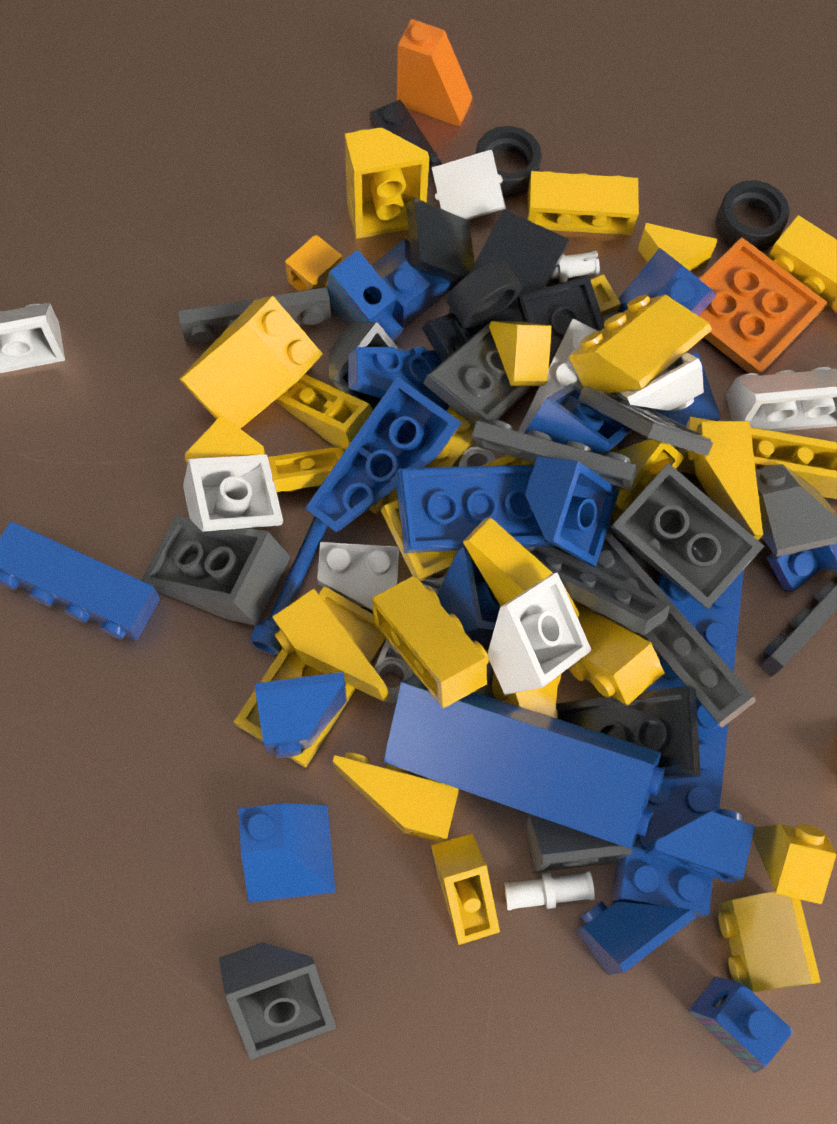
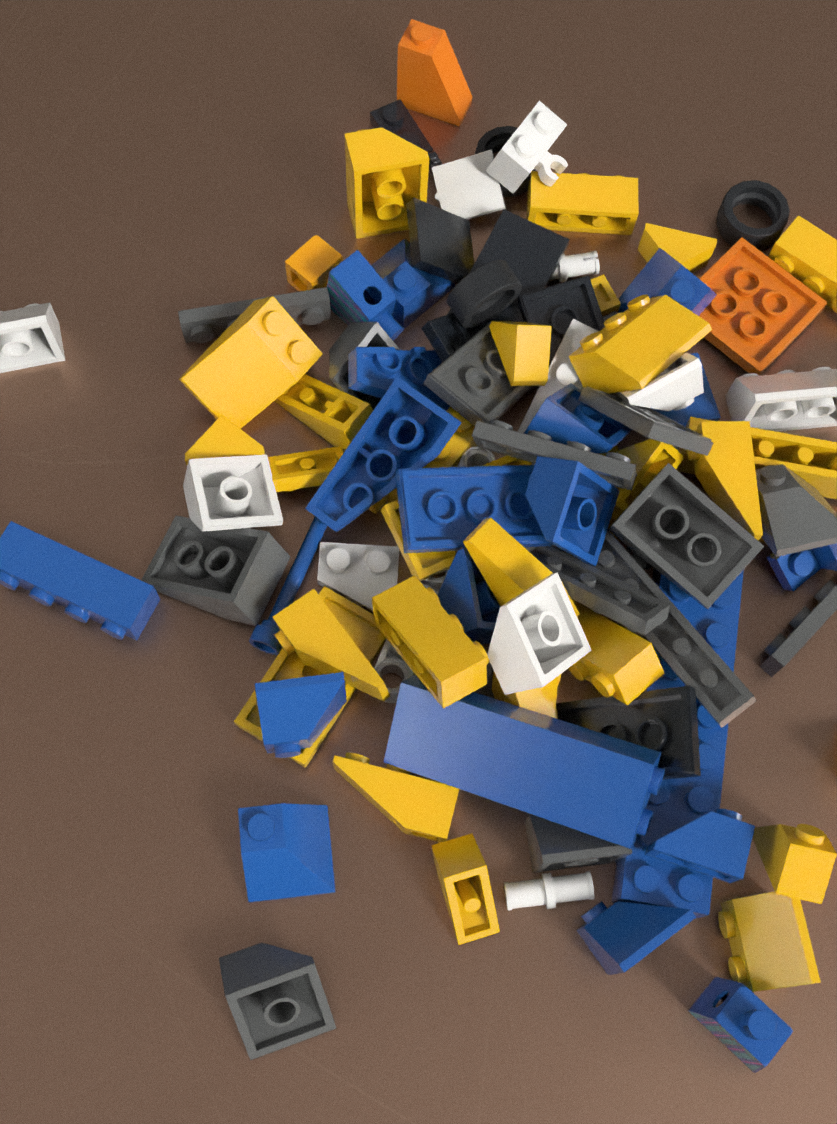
(529, 150): none -> white brick

